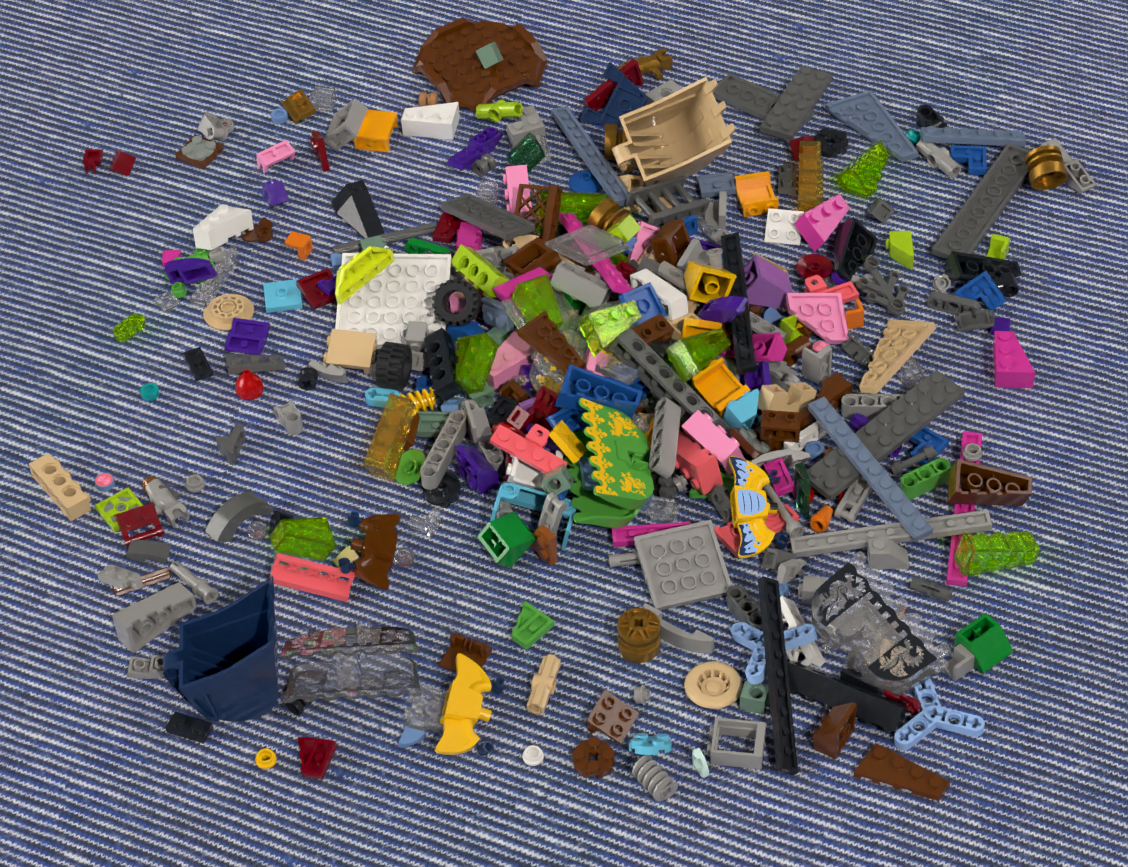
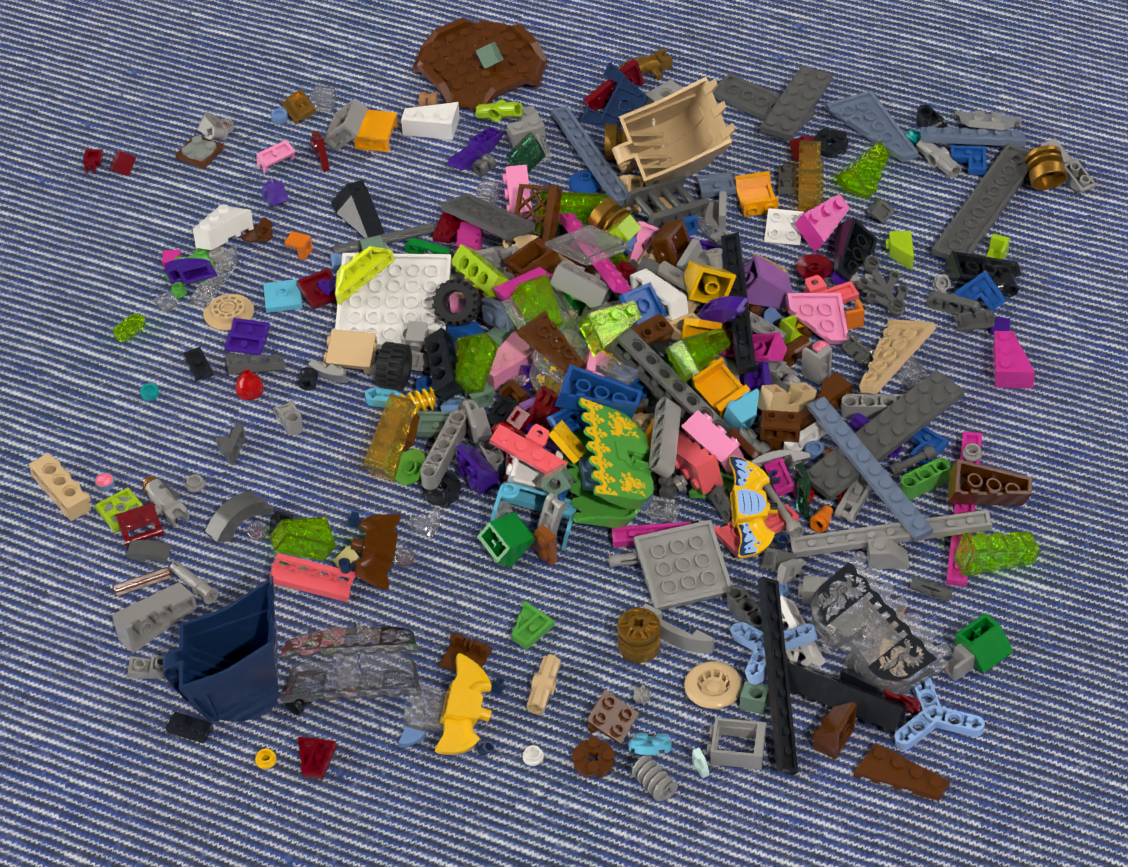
(120, 577): light grey hinge -> none
(641, 423): clear tile -> none
(988, 121): none -> light grey wing

